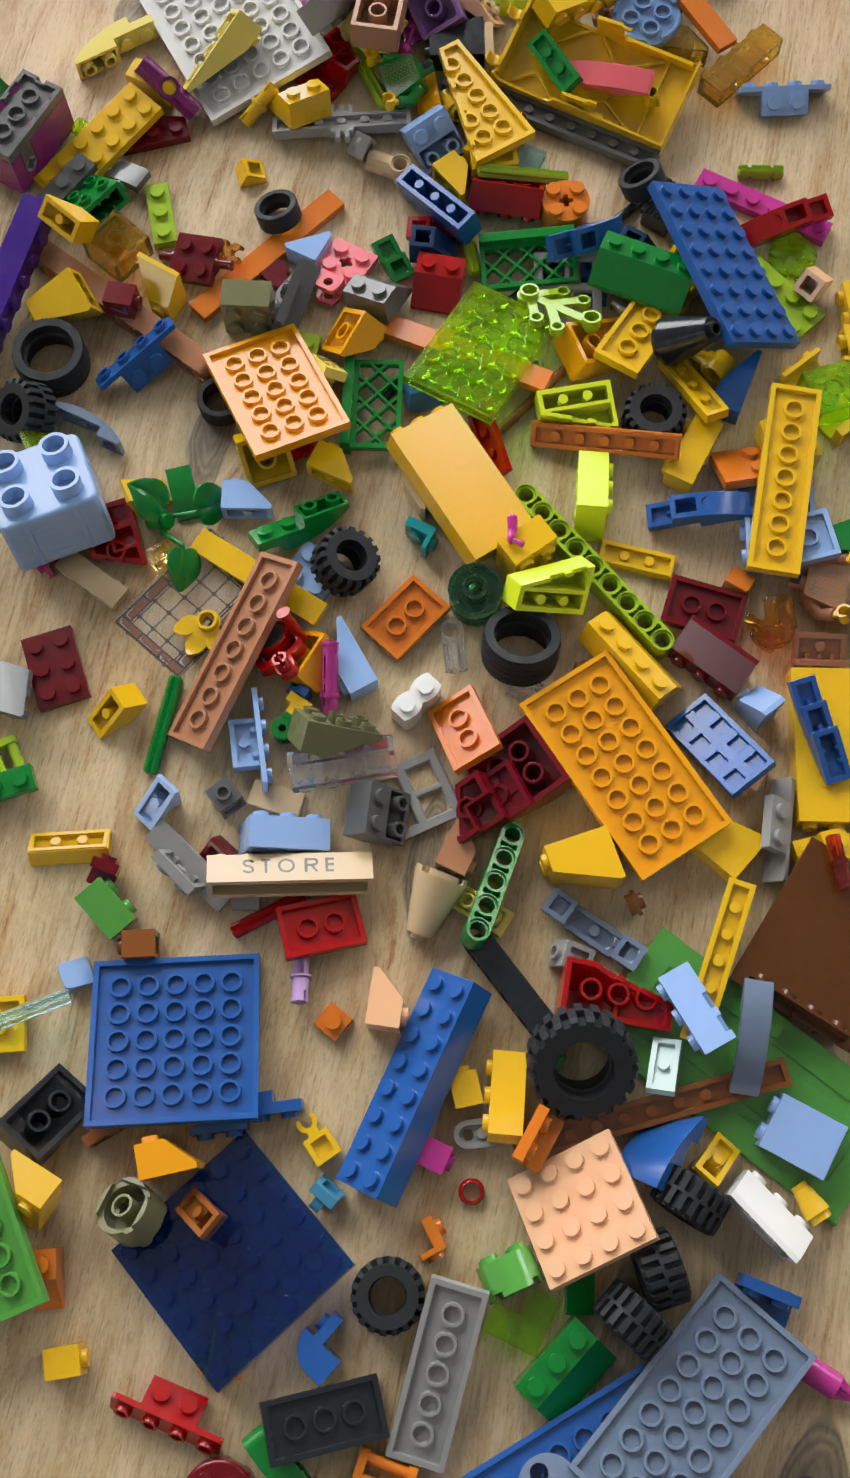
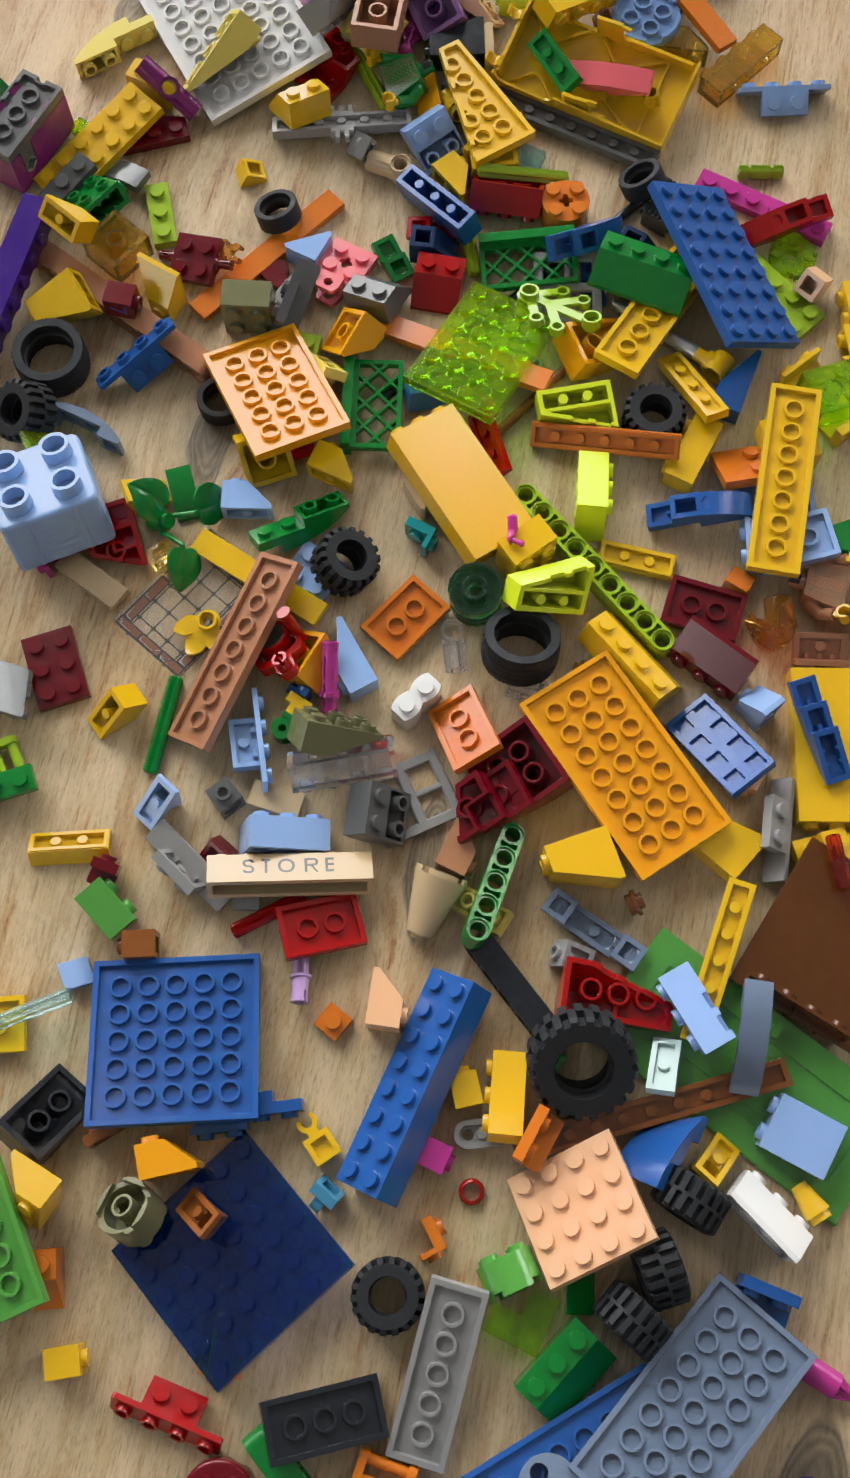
(259, 104): yellow pin -> none
(314, 1354): blue brick -> none
(683, 337): black cone -> none

